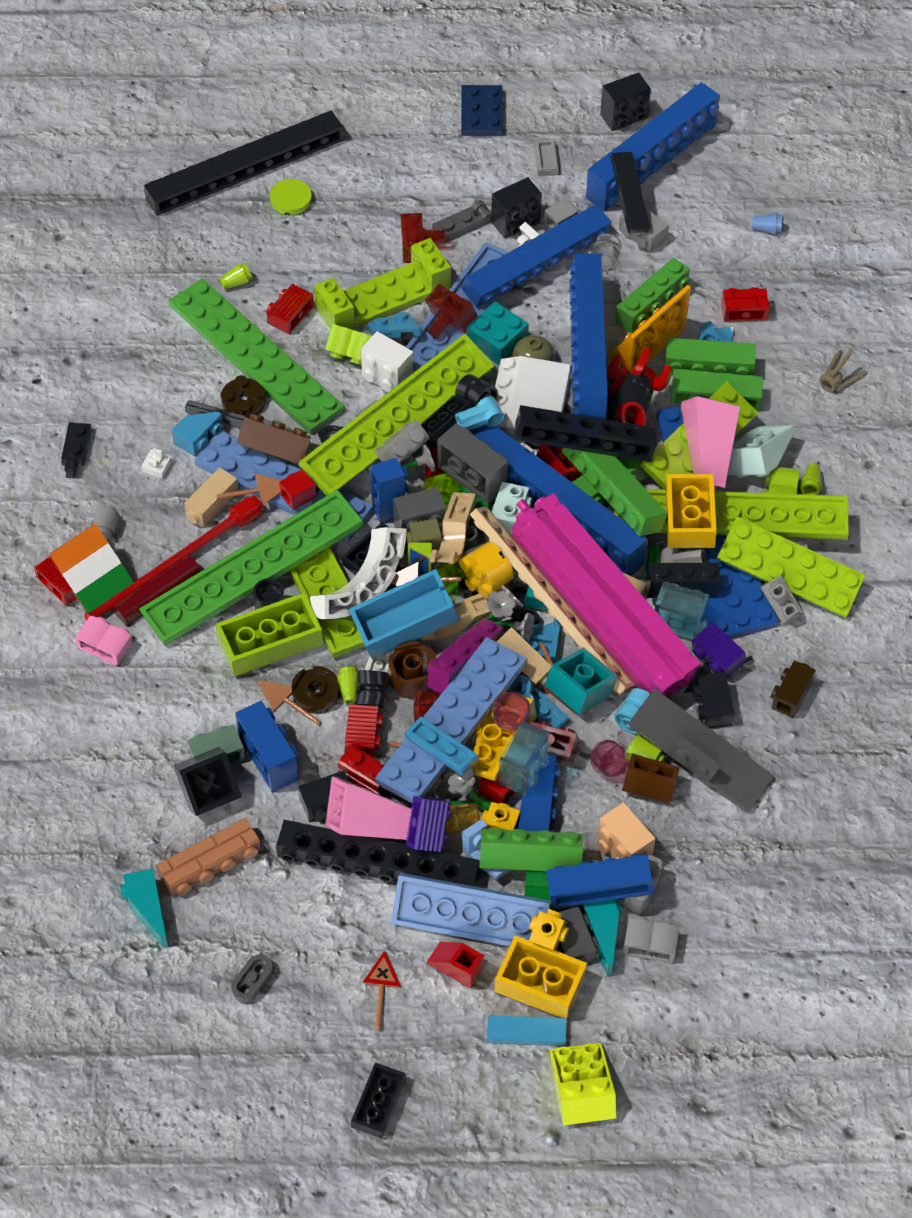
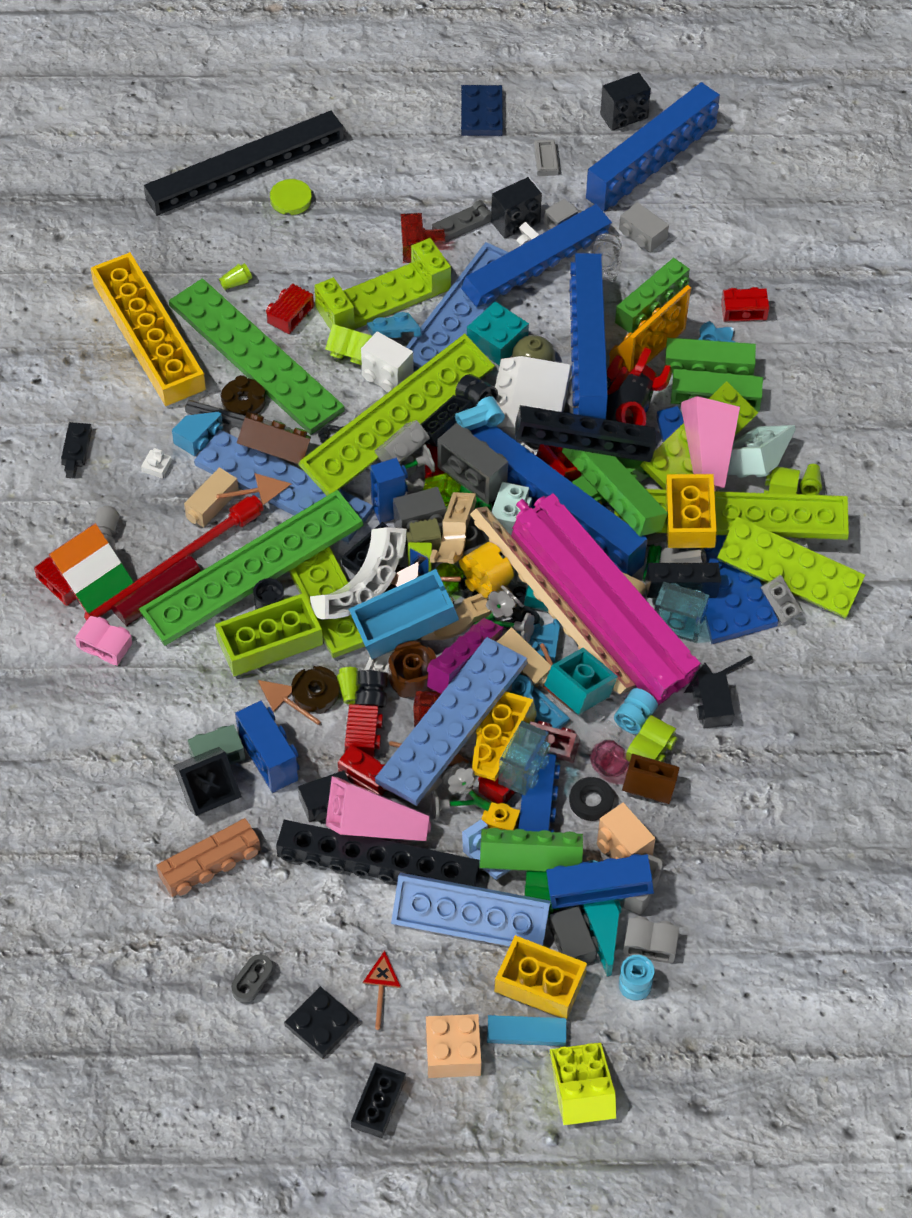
(144, 902): teal slope -> none
(148, 329): none -> yellow brick
(297, 489): red brick -> none
(321, 1022): none -> black plate
(428, 823): dark purple brick -> none
(441, 746): dark azure tile -> none
(450, 310): clear red brick -> none
(453, 1046): none -> light nougat brick
(457, 962): red slope -> none
(462, 818): clear yellow brick -> none
(510, 710): clear pink hair -> none
(539, 933): yellow brick -> none
(596, 785): none -> black tyre
(630, 192): black tile -> none
(636, 977): none -> medium azure wheel
(700, 750): dark grey bracket -> none
(718, 650): dark purple brick -> none
(770, 223): medium blue cone -> none
(793, 689): dark brown brick -> none
(832, 379): dark tan plant -> none

